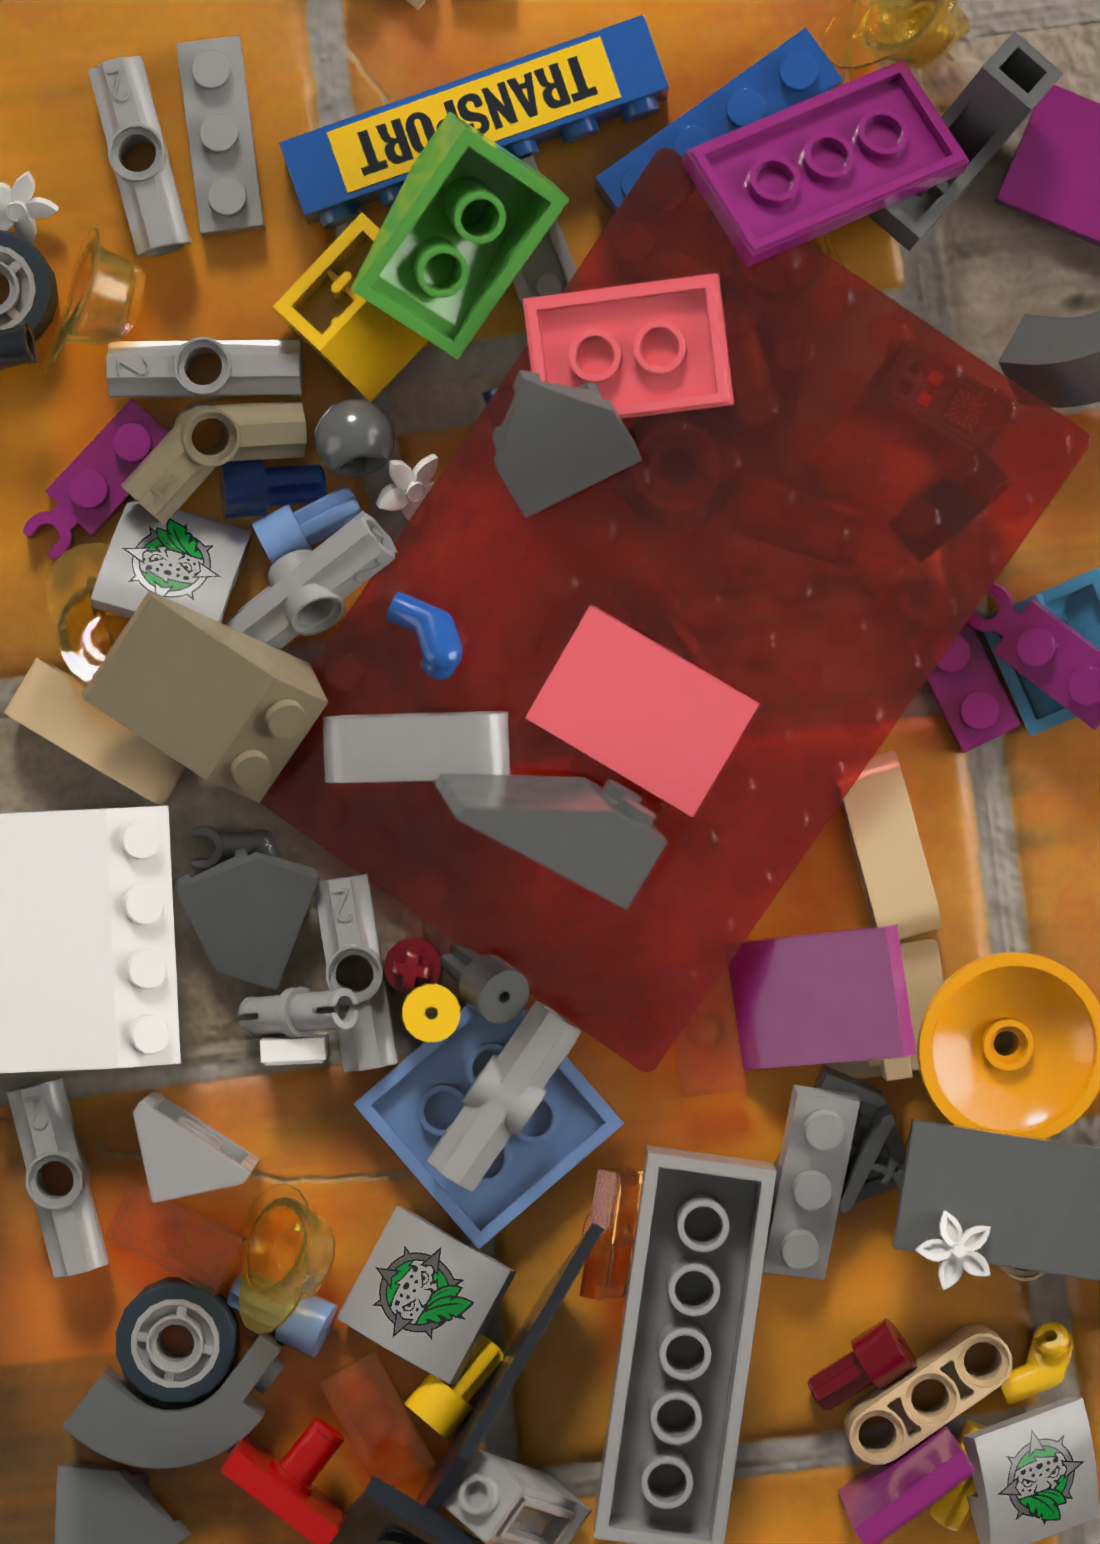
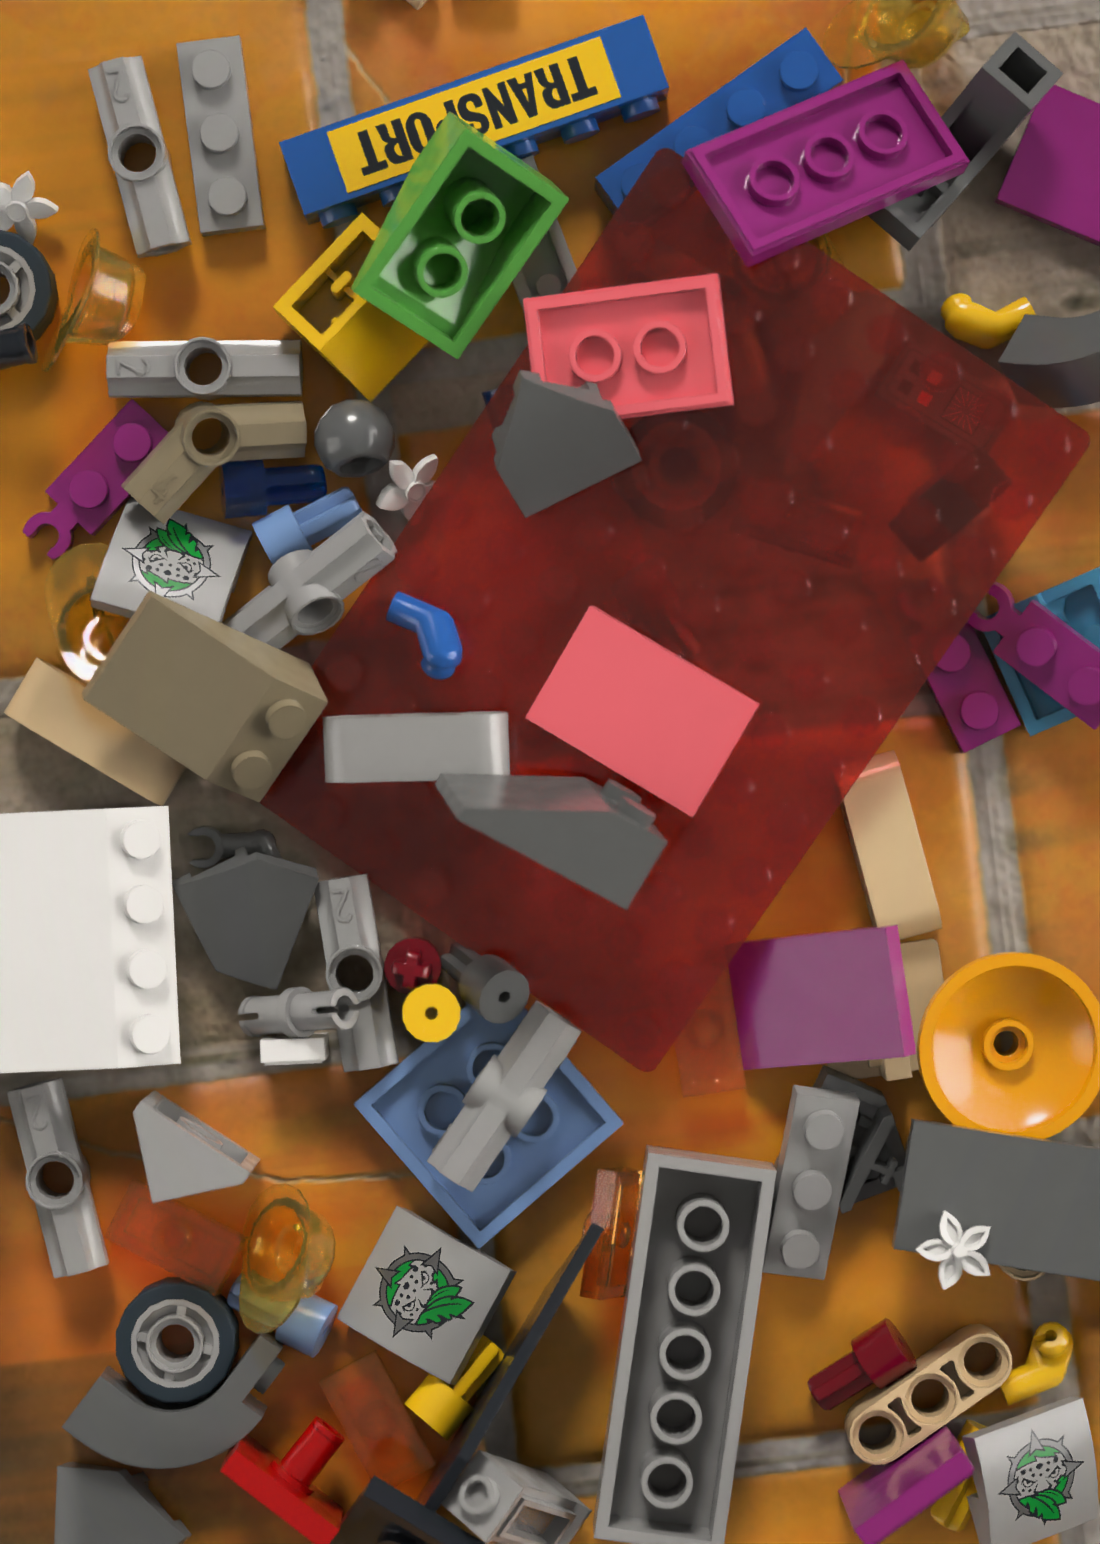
(981, 325): none -> yellow arm

